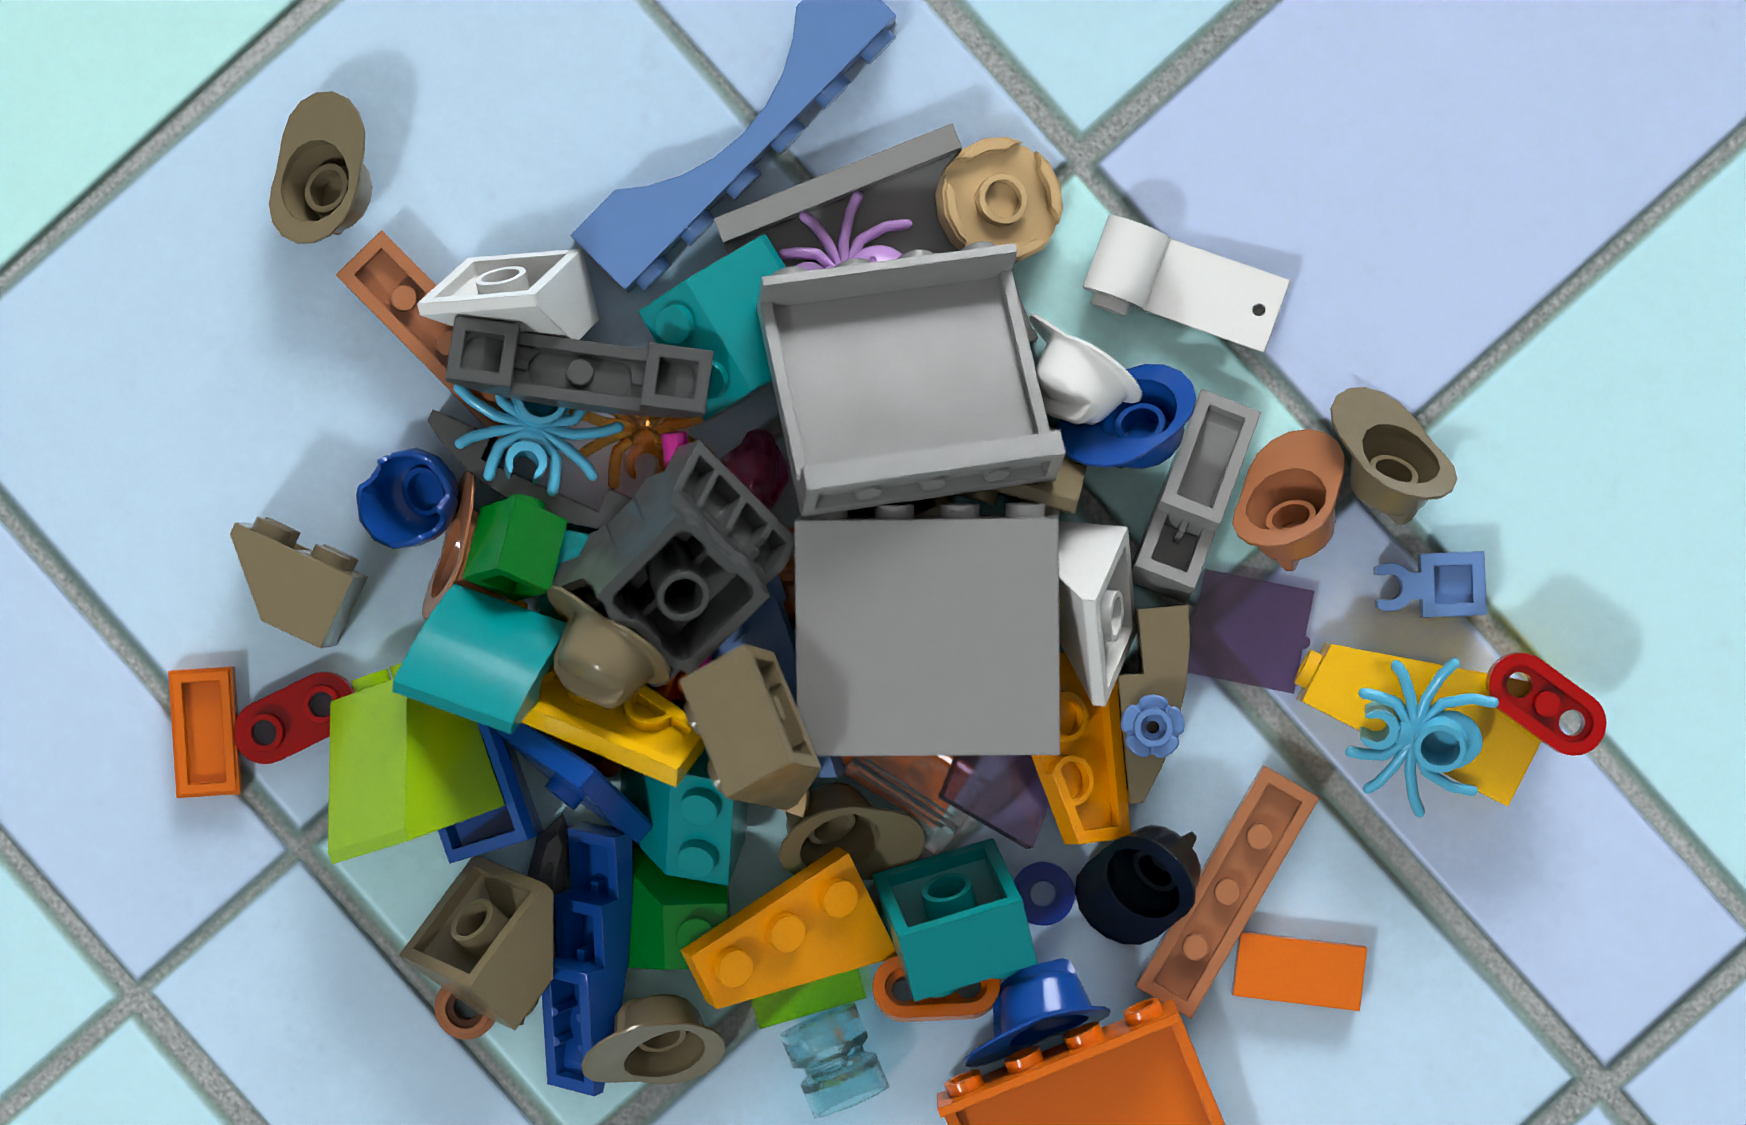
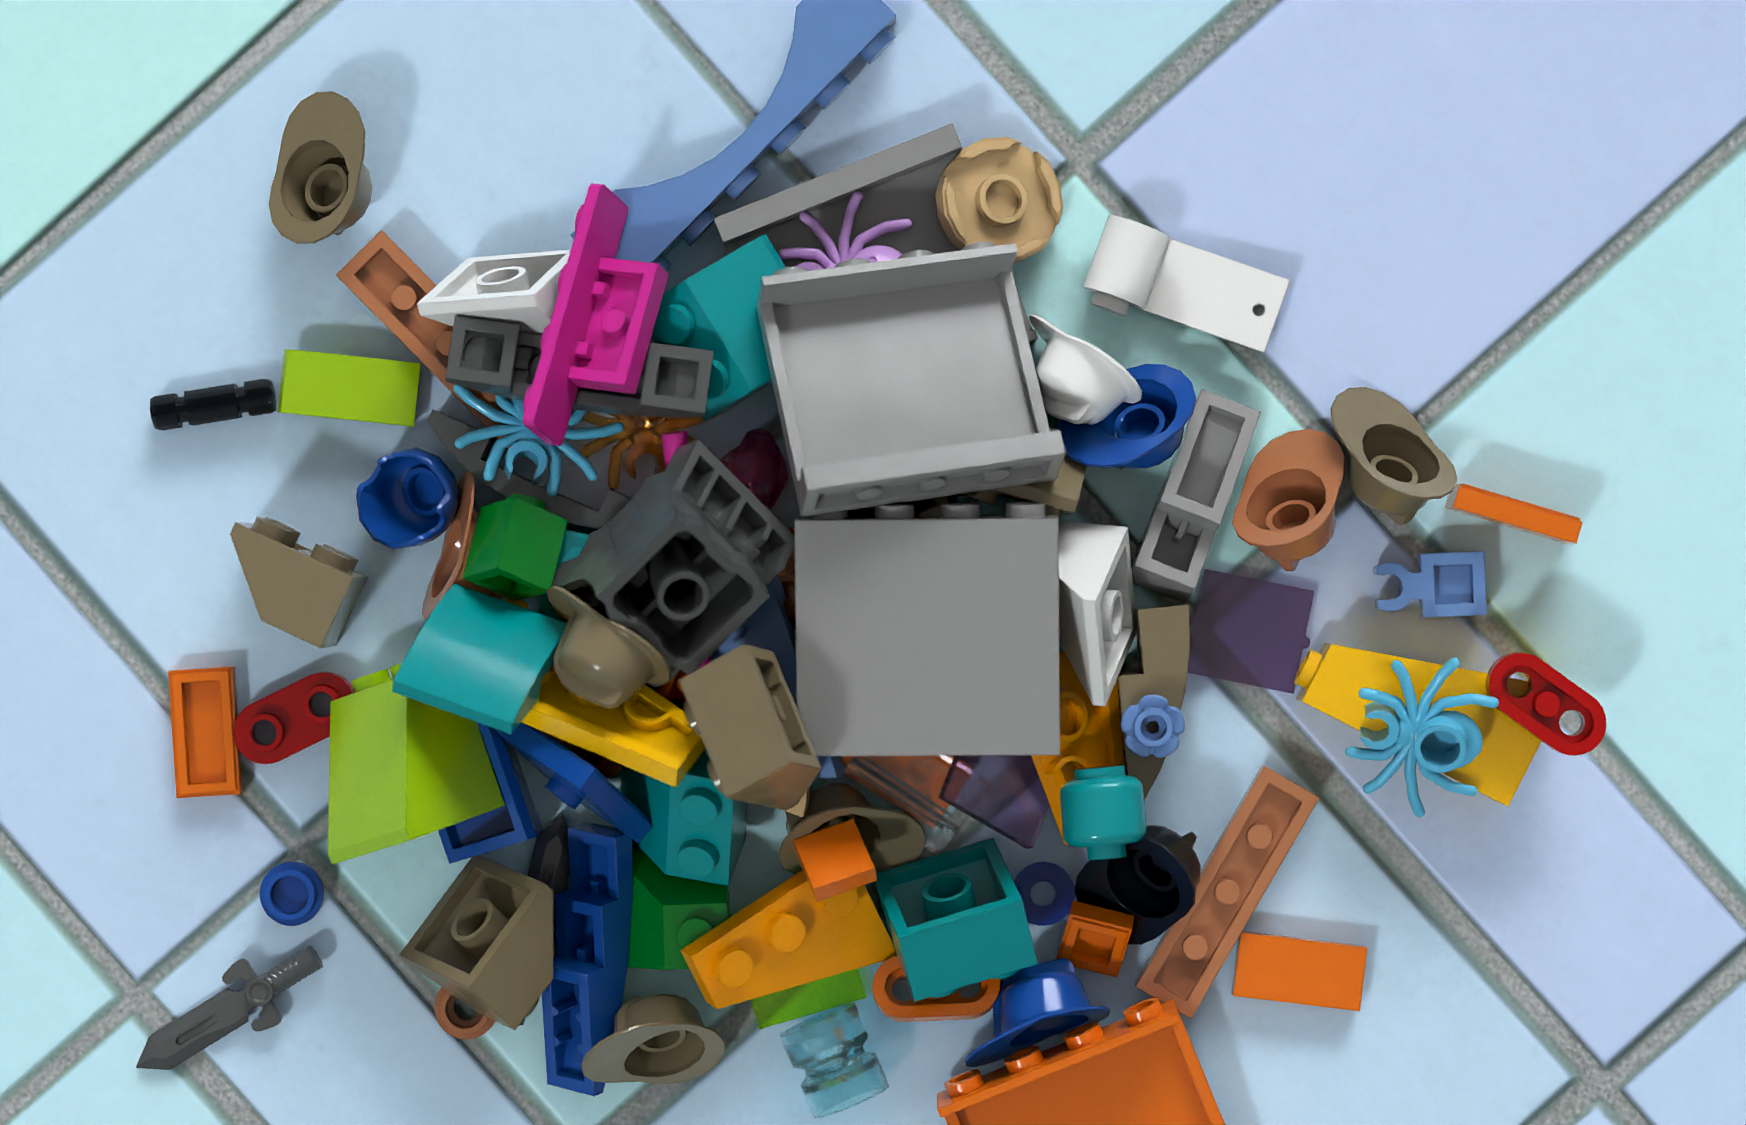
(213, 404): none -> black axle
(227, 1011): none -> dark grey sword
(292, 893): none -> blue plate
(349, 387): none -> lime slope
(598, 320): none -> dark pink bracket
(835, 860): none -> orange tile
(1095, 938): none -> orange tile
(1103, 811): none -> teal head
(1514, 513): none -> orange tile

